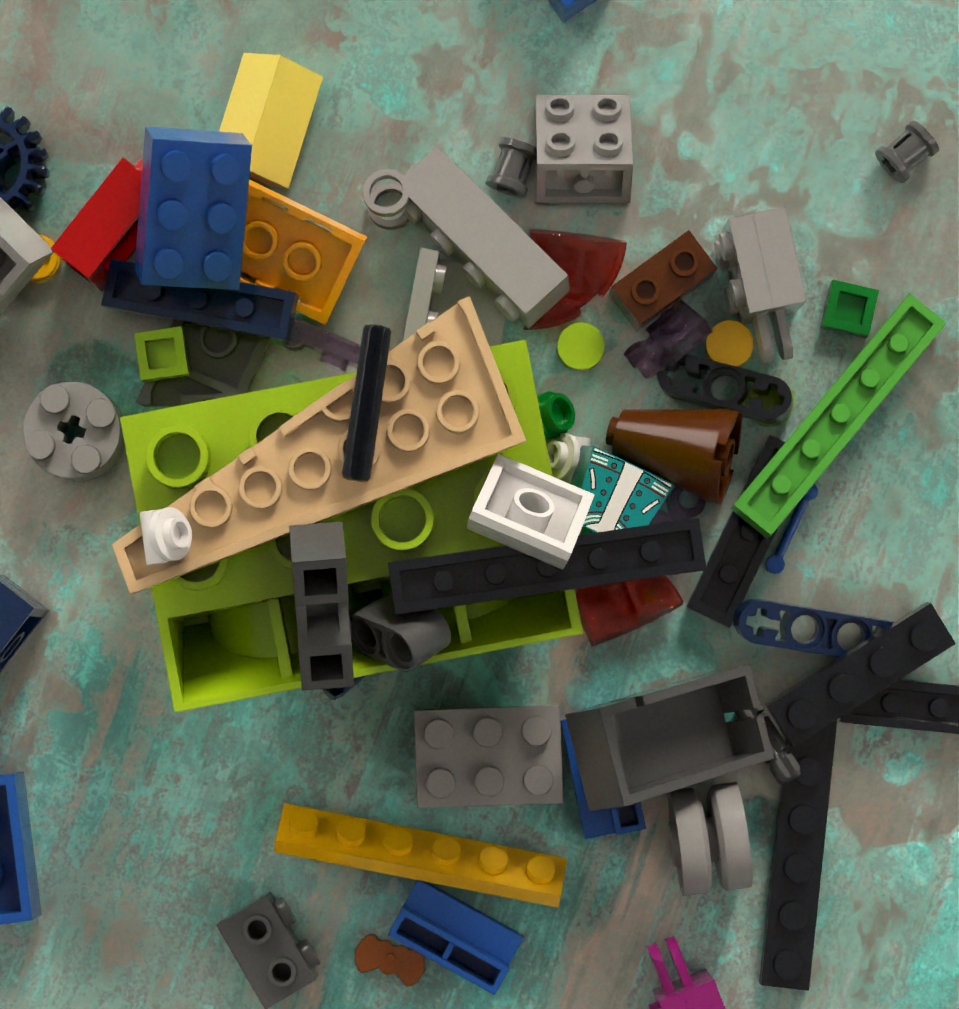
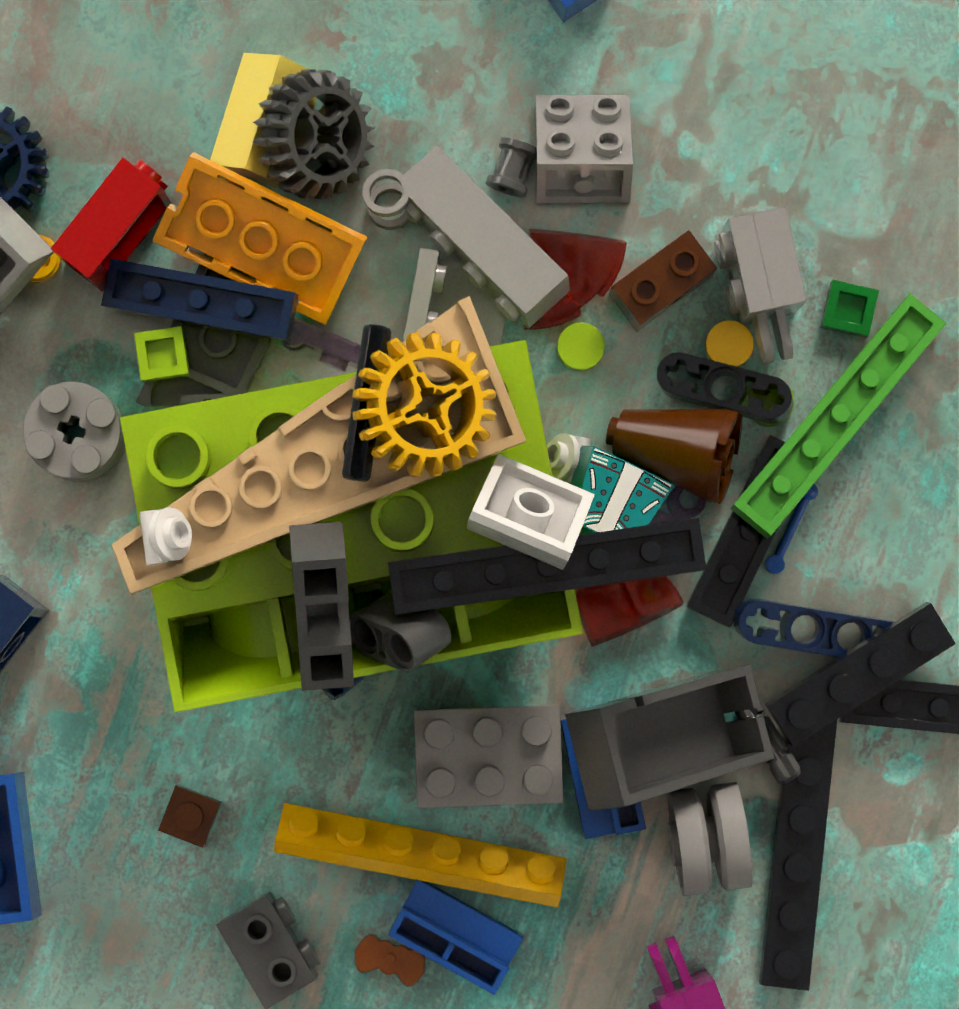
(190, 816): none -> reddish brown plate
(192, 208): blue brick -> none
(297, 133): none -> dark grey gear
(464, 385): none -> yellow gear
(556, 413): green plate -> none
(670, 335): plate -> none
(907, 151): dark grey bush -> none

